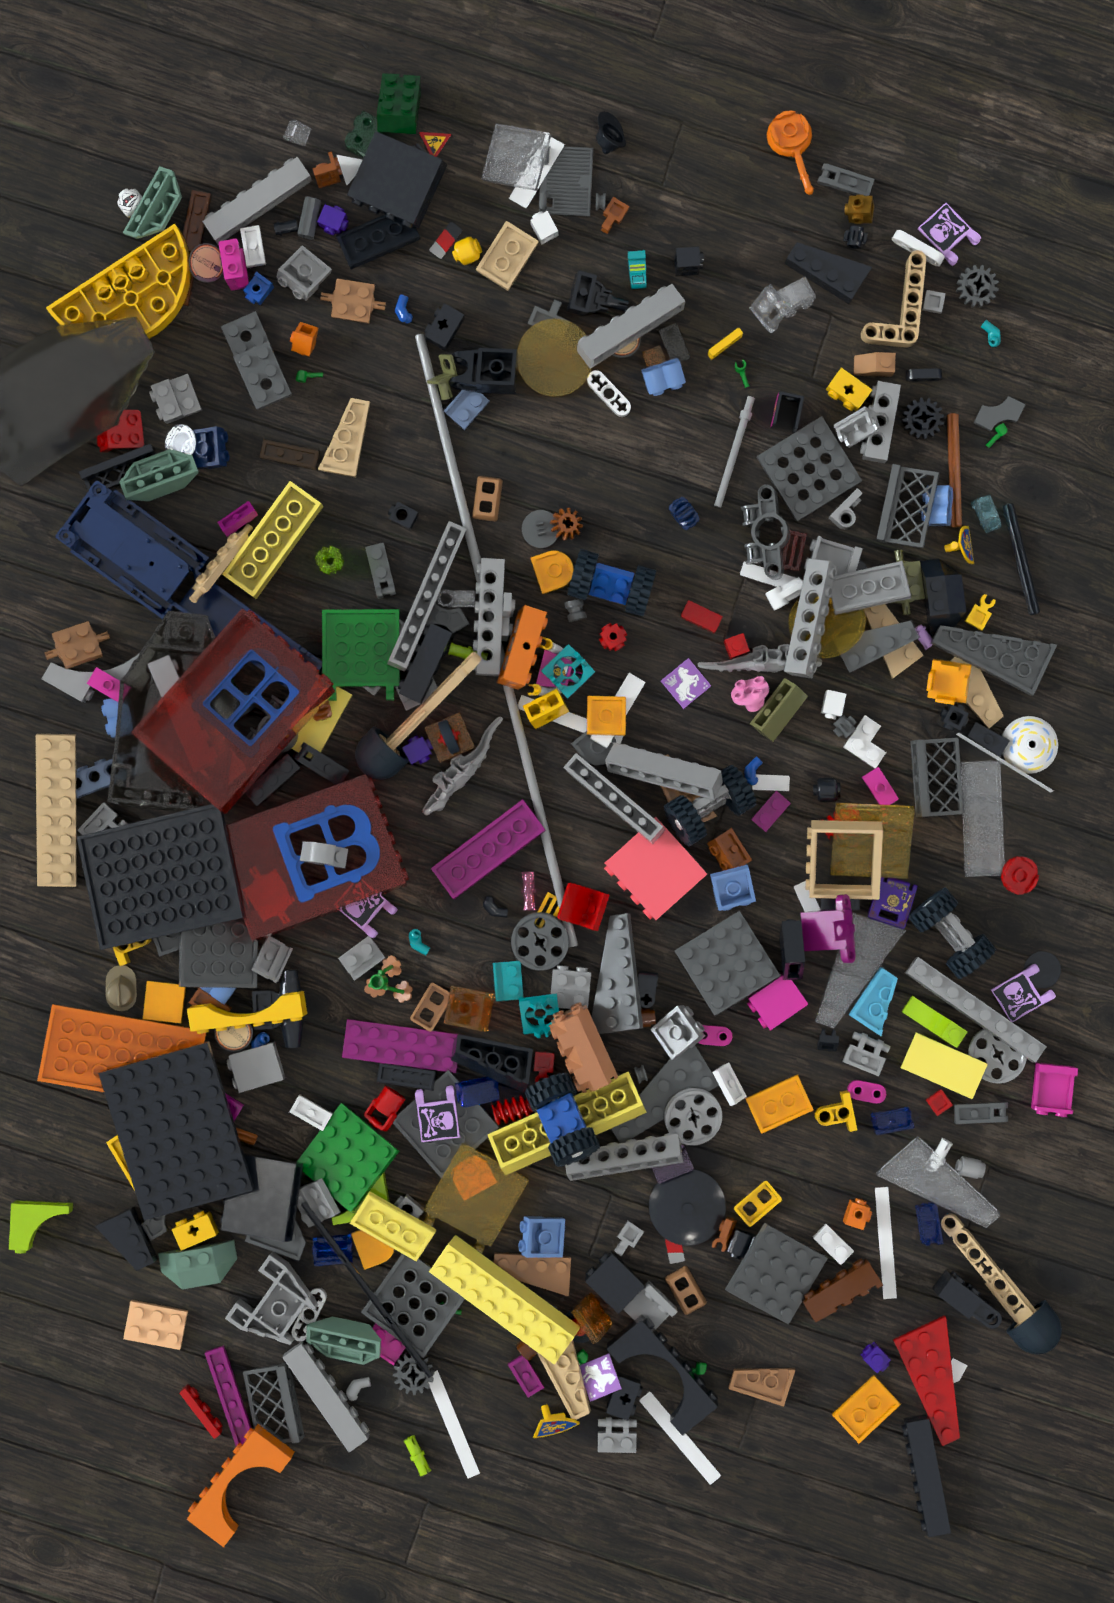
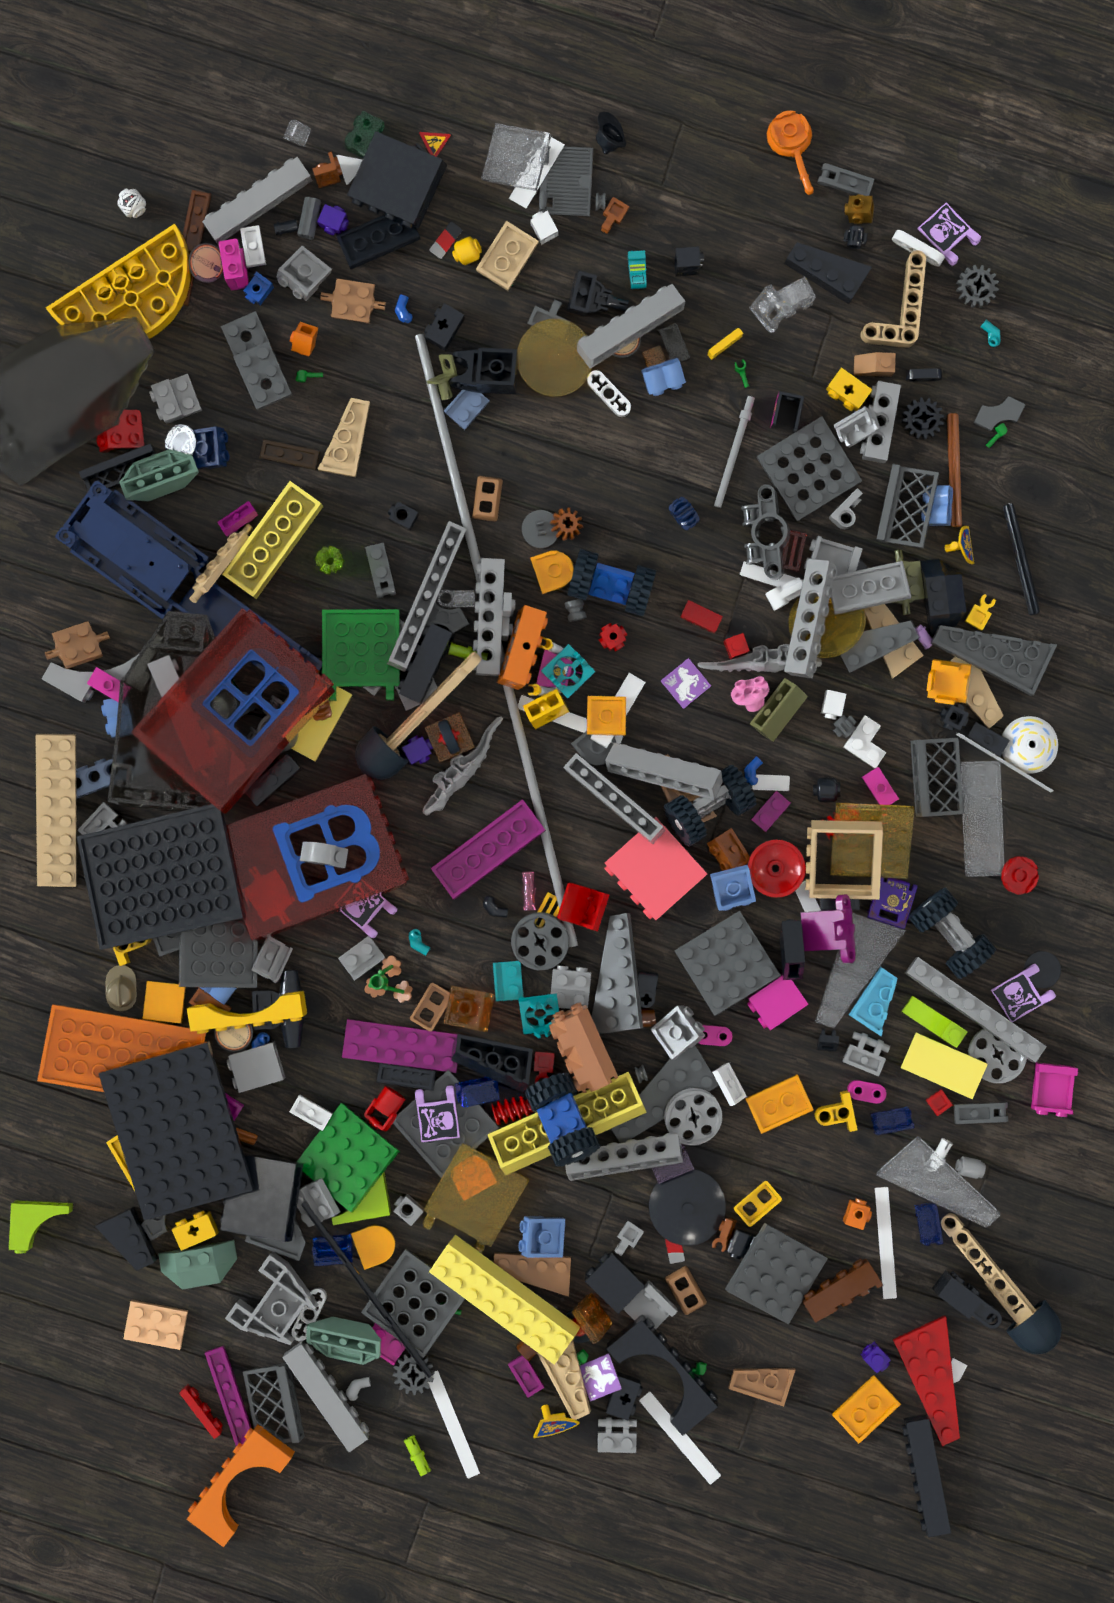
(155, 206): sand green wedge -> none
(322, 764): black plate -> none
(393, 1226): light yellow tile -> none
(398, 103): dark green piece -> none
(790, 872): none -> red dish
(833, 1244): white plate -> none
(933, 301): light grey plate -> none
(987, 513): clear light blue leg -> none

